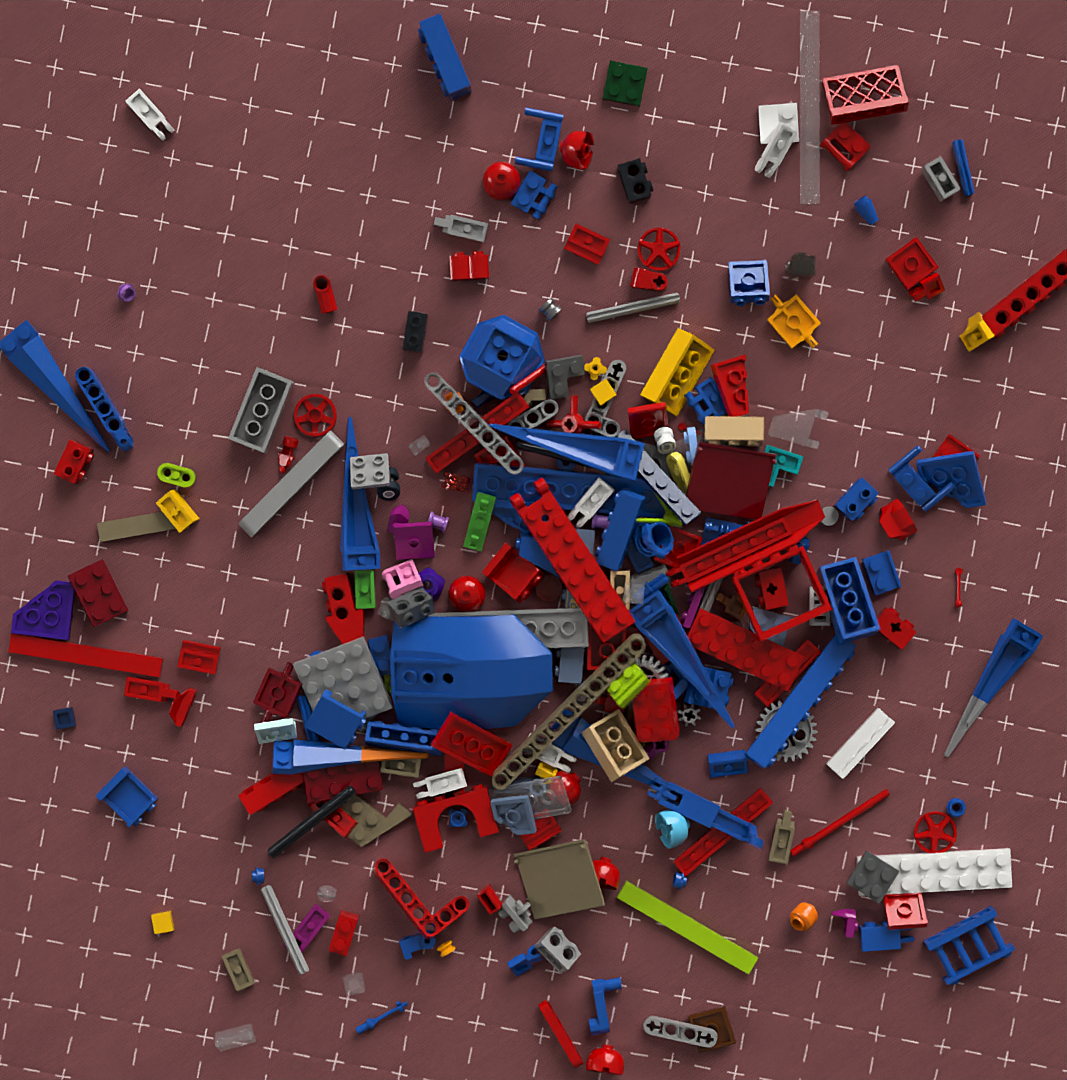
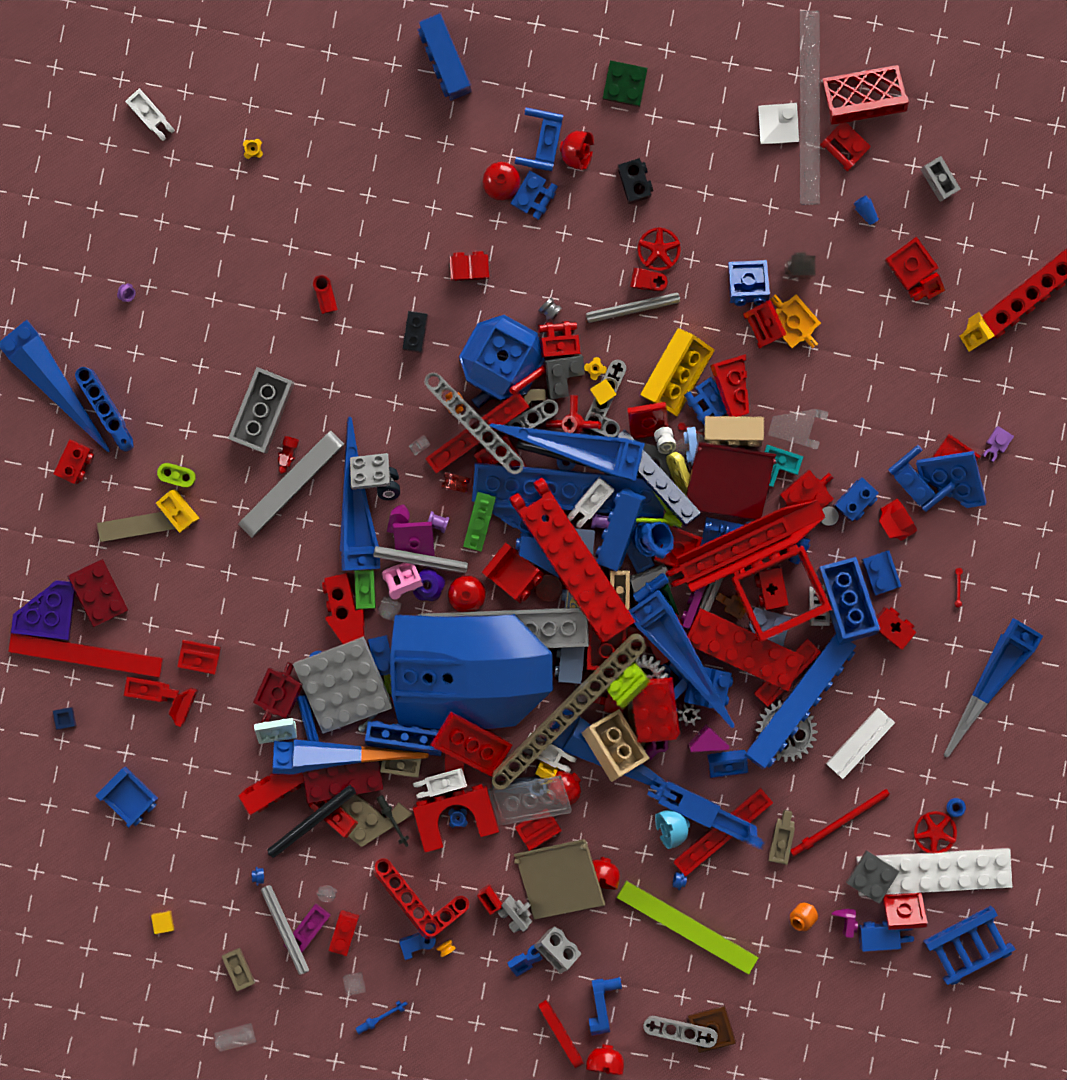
(248, 144): none -> yellow plate
(315, 415): red wheel -> none
(335, 720): blue panel -> none
(386, 809): none -> pearl dark grey piece
(411, 607): dark grey brick -> none
(420, 559): none -> light grey axle
(462, 227): light grey hinge -> none
(515, 814): sand blue plate -> none
(559, 345): none -> red plate
(587, 244): red plate -> none
(634, 593): clear plate -> none
(707, 740): none -> magenta slope
(768, 322): none -> red plate
(776, 149): white hinge -> none
(808, 489): none -> red plate
(963, 167): blue axle -> none
(999, 441): none -> medium lavender plate

